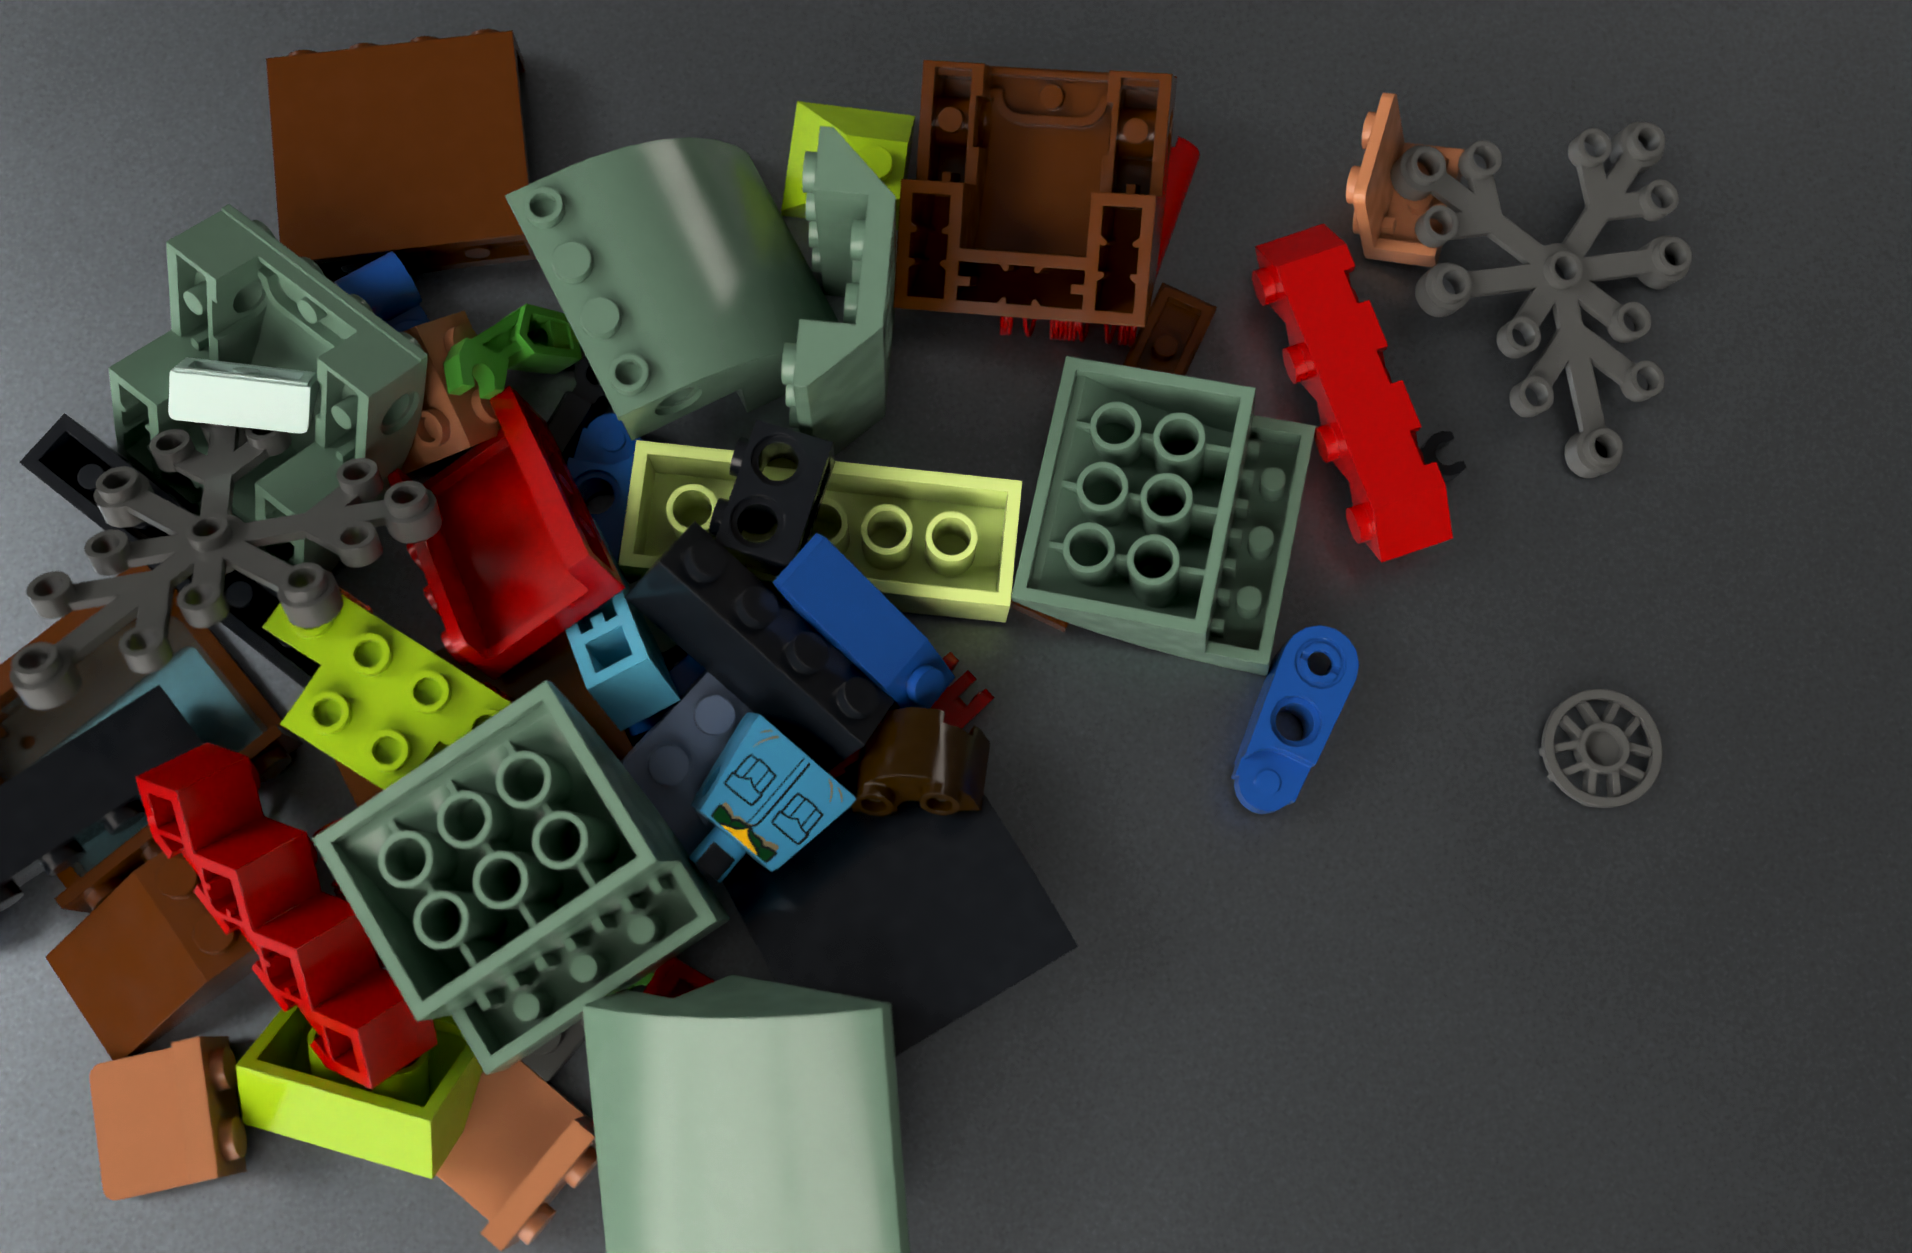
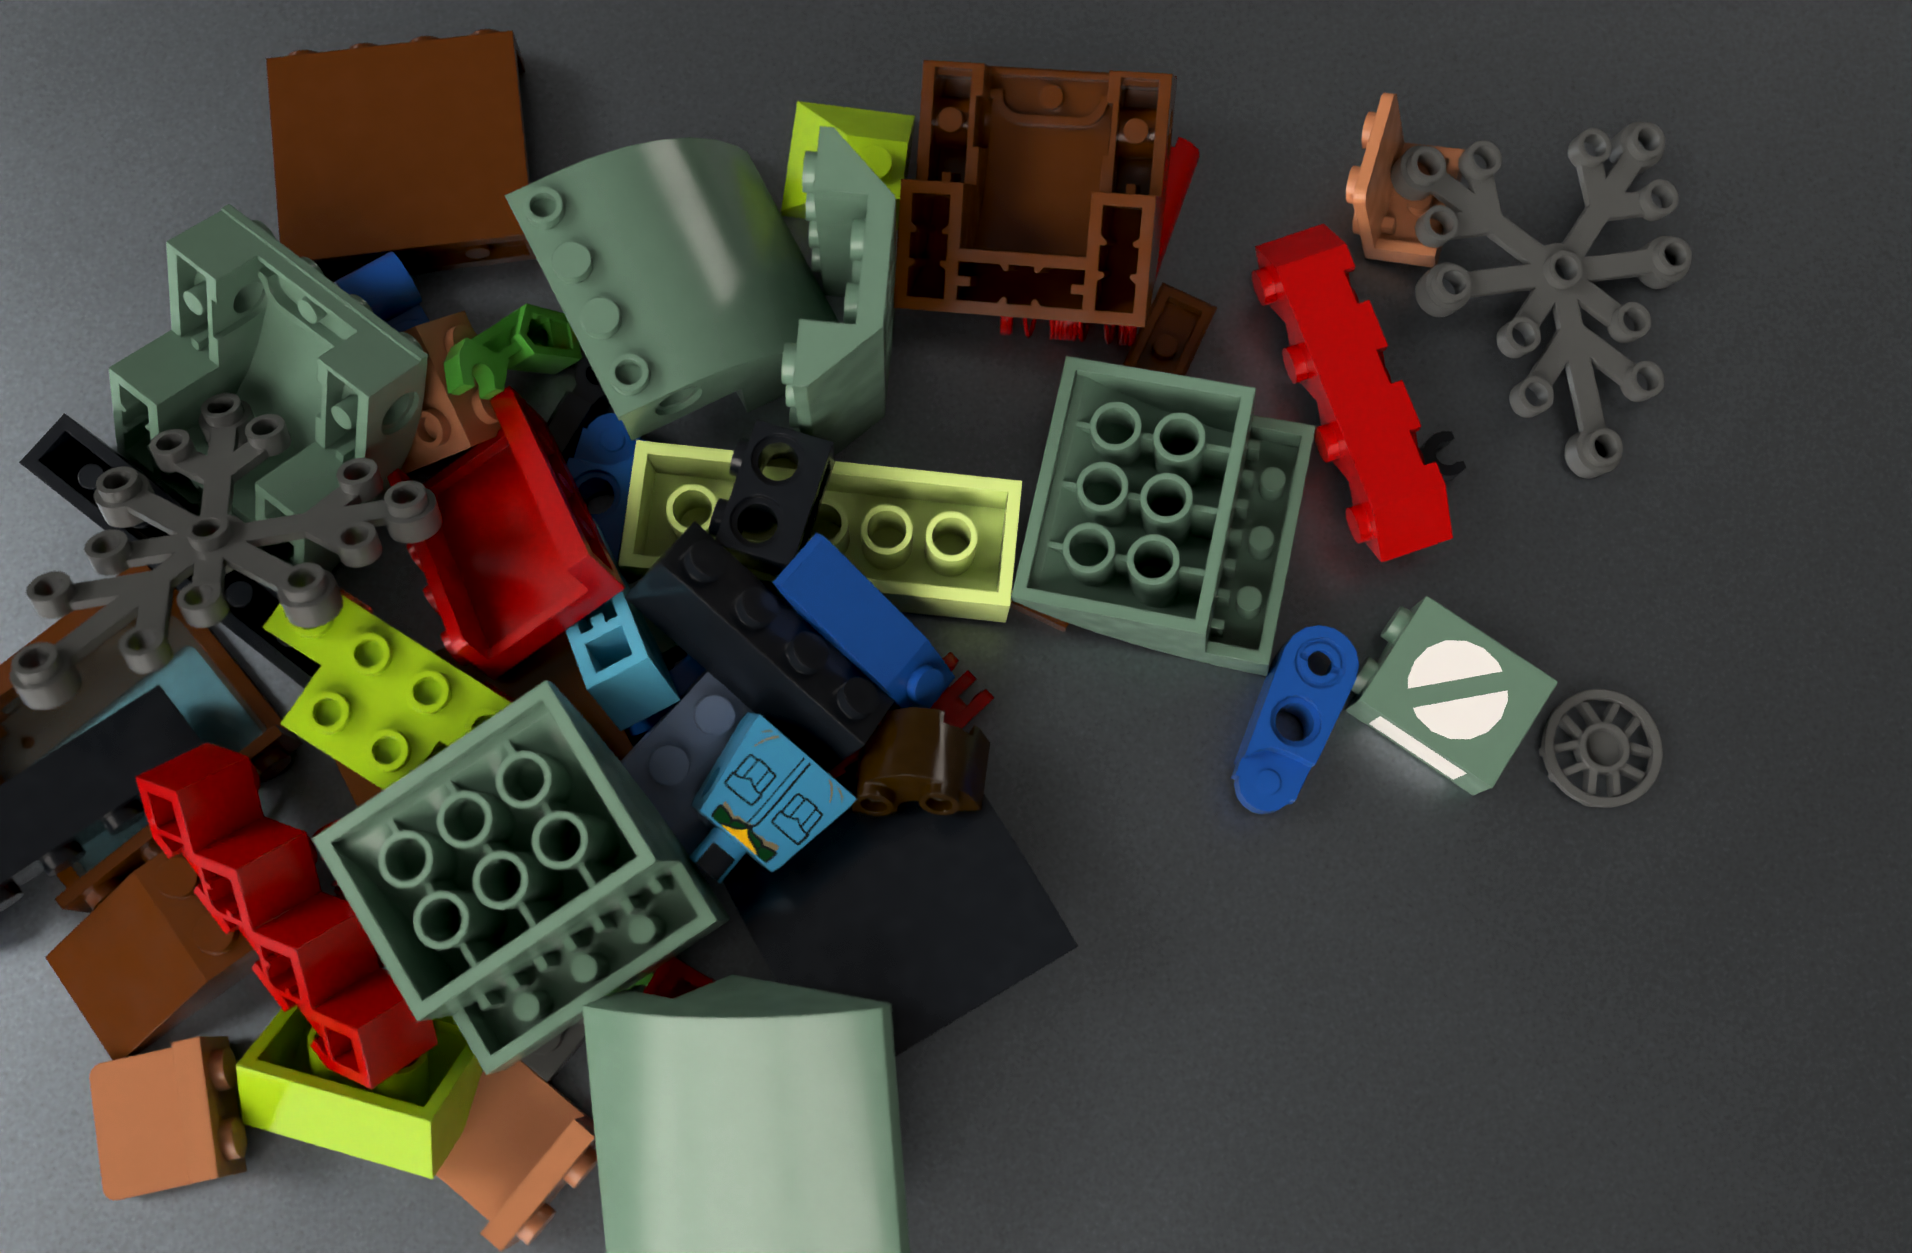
(242, 395): light aqua slope -> none
(1449, 695): none -> sand green brick

